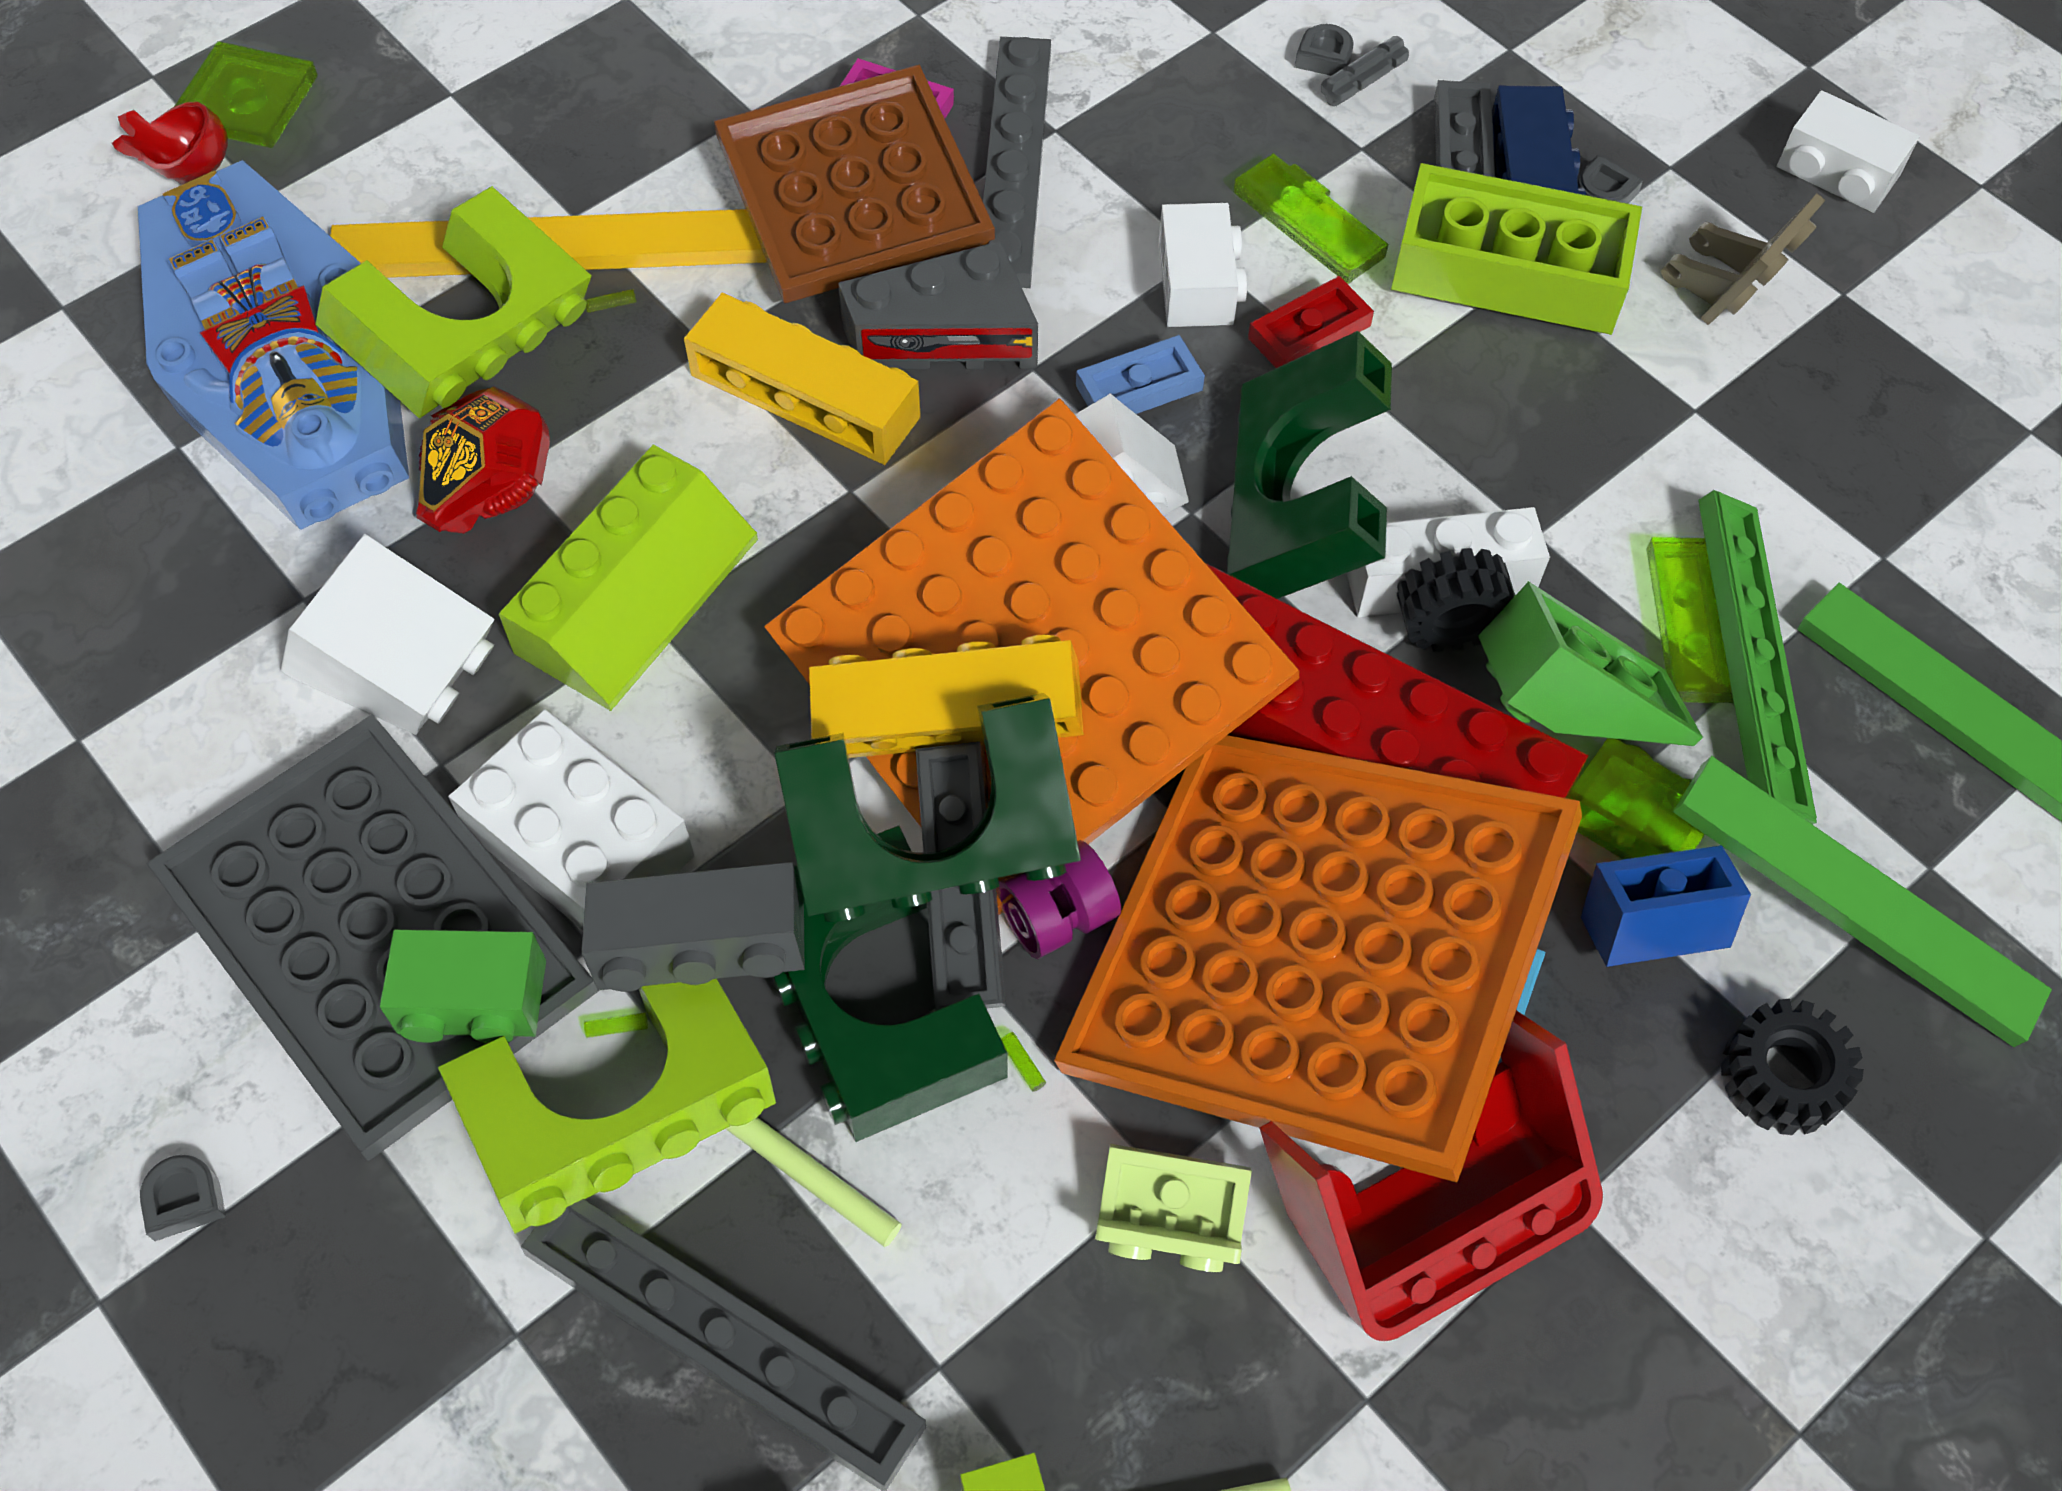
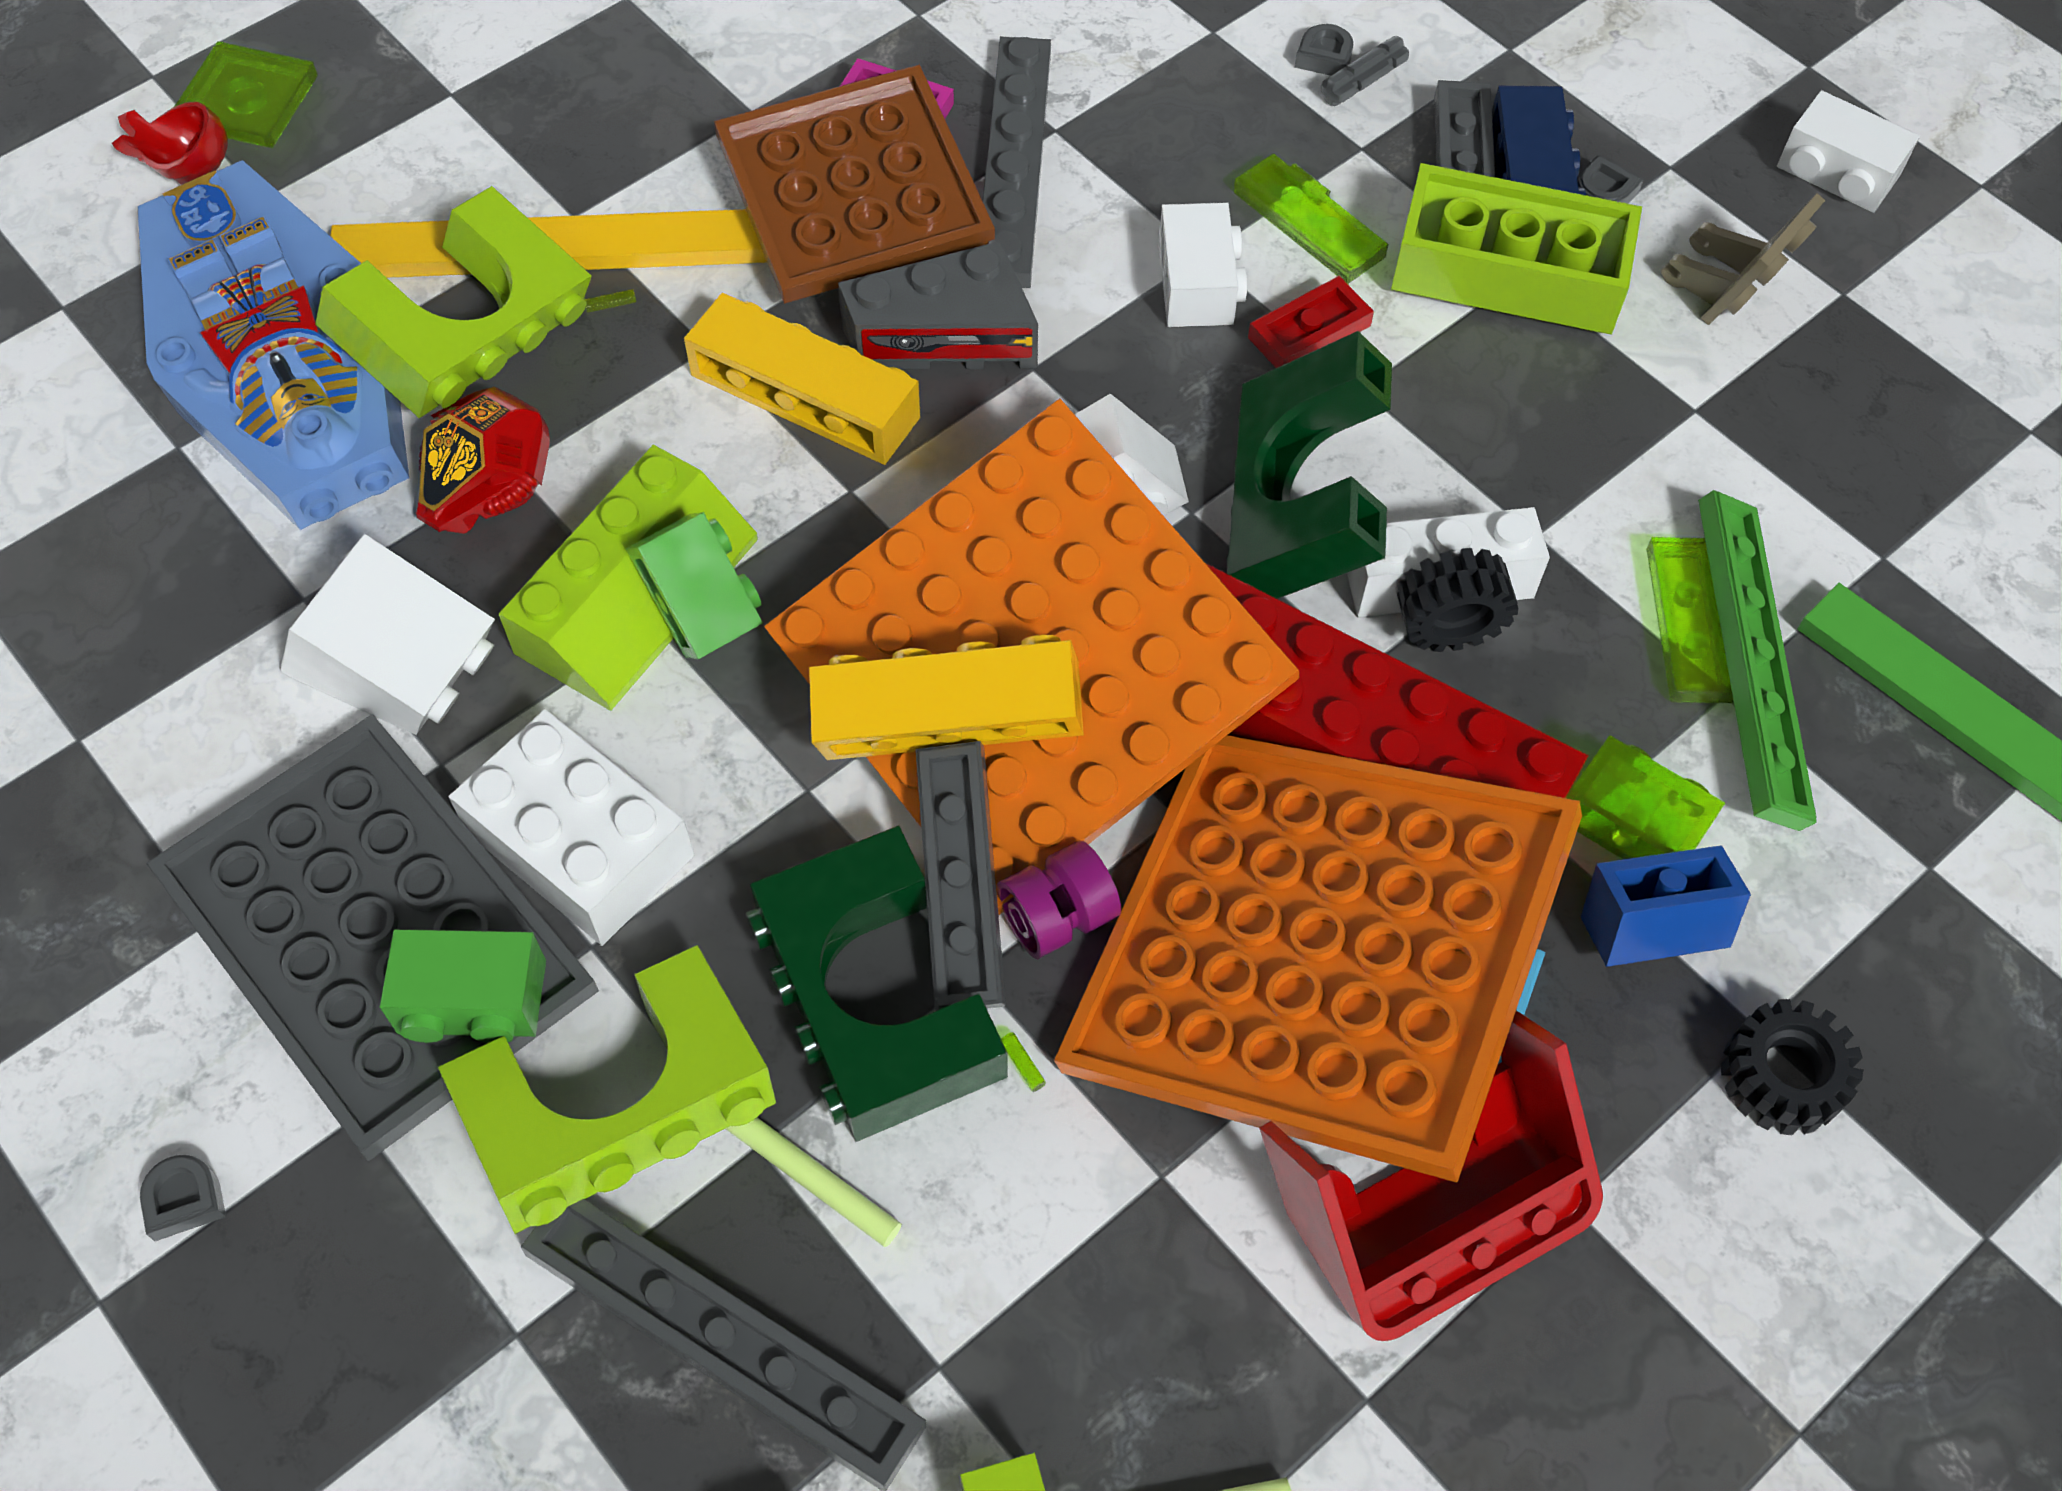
(615, 1025): clear neon green piece -> none
(694, 927): dark grey brick -> none
(696, 584): none -> bright green brick
(1022, 830): dark green arch -> none
(1143, 376): medium blue plate -> none
(1173, 1207): yellowish green bracket -> none
(1580, 676): bright green slope -> none
(1864, 902): bright green tile -> none

